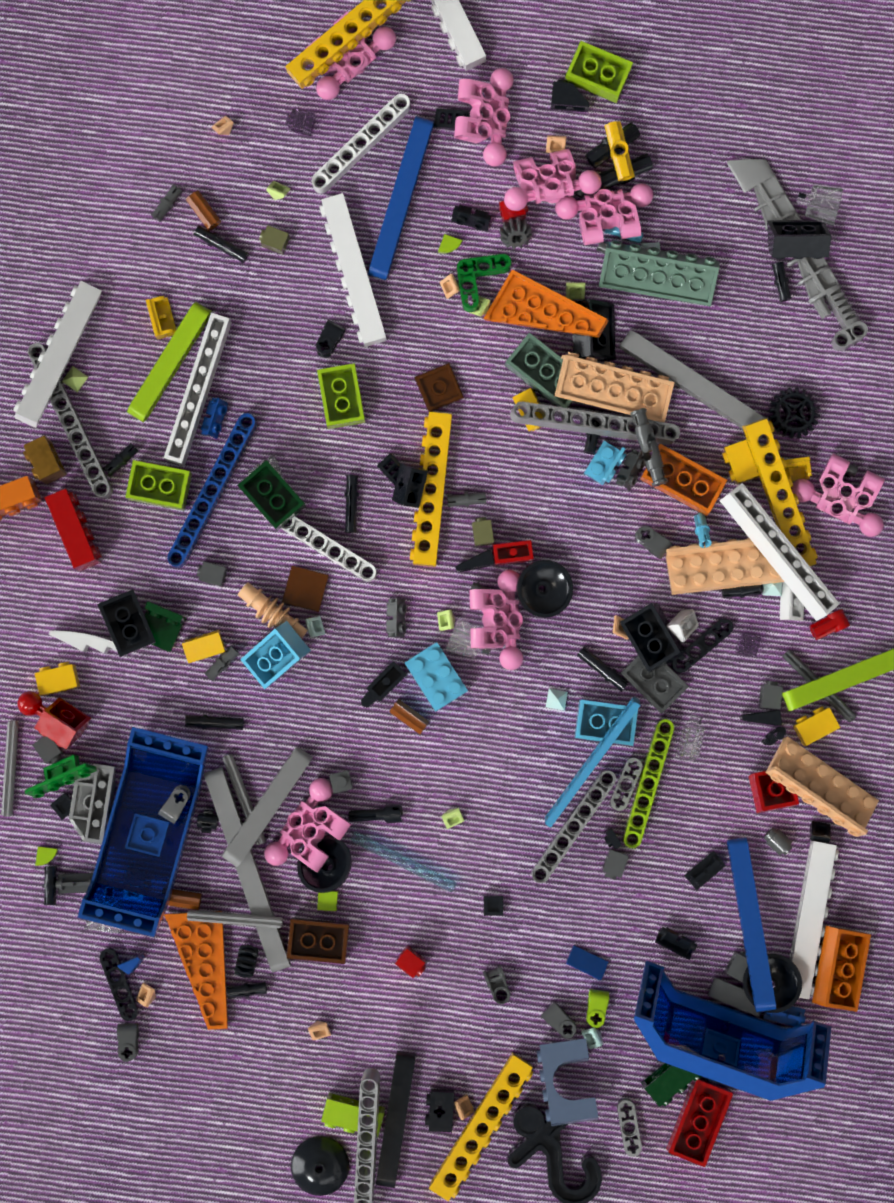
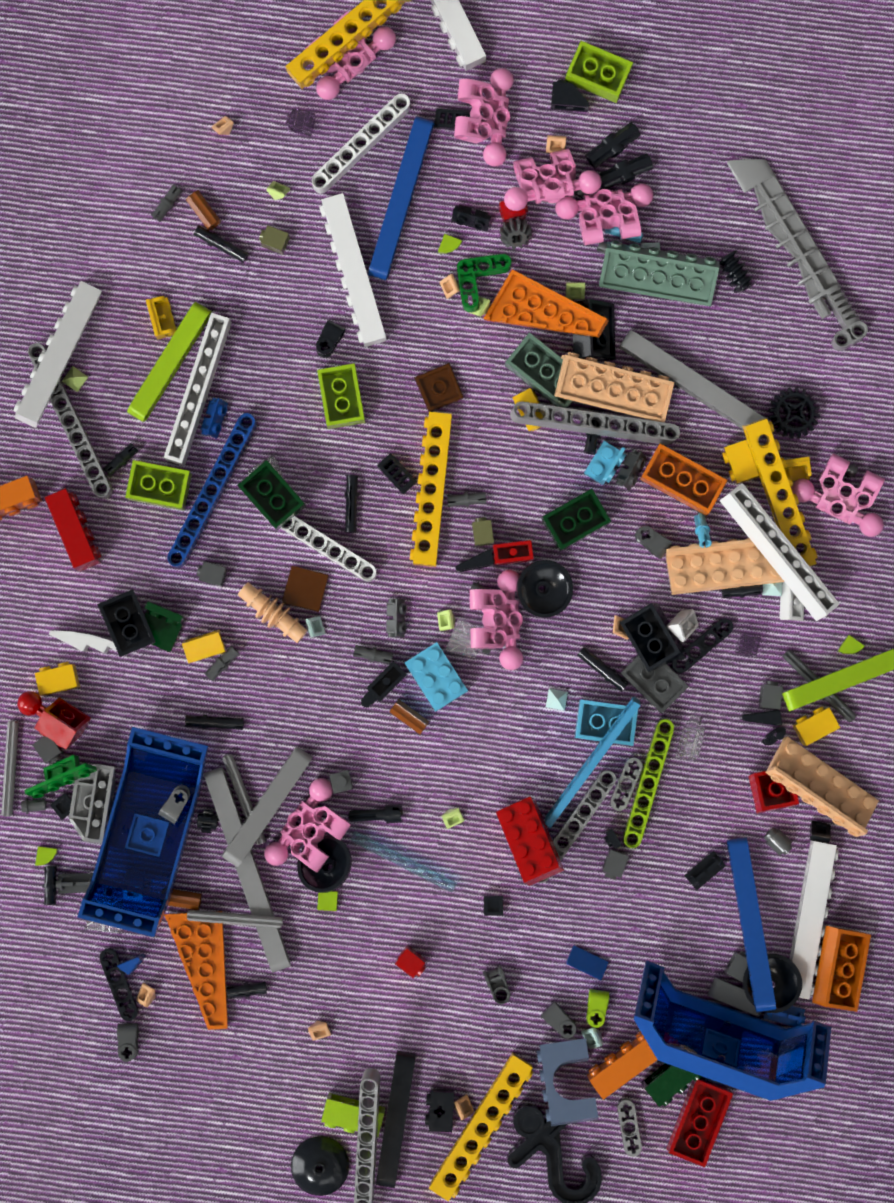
(33, 805): none -> dark grey pin
(44, 460): pearl gold brick -> none
(246, 961): black gear -> none
(275, 654): medium azure brick -> none
(318, 940): reddish brown brick -> none
(373, 654): none -> dark grey pin
(409, 485): black brick -> none
(529, 841): none -> red brick
(576, 520): none -> dark green brick
(617, 140): yellow piece -> none
(621, 1066): none -> orange brick
(648, 444): dark grey piece -> none
(671, 941): black hinge -> none
(735, 272): none -> black piece
(781, 281): black pin -> none
(798, 239): black slope -> none
(821, 203): clear torso -> none
(832, 623): red piece -> none
(850, 646): none -> lime tile

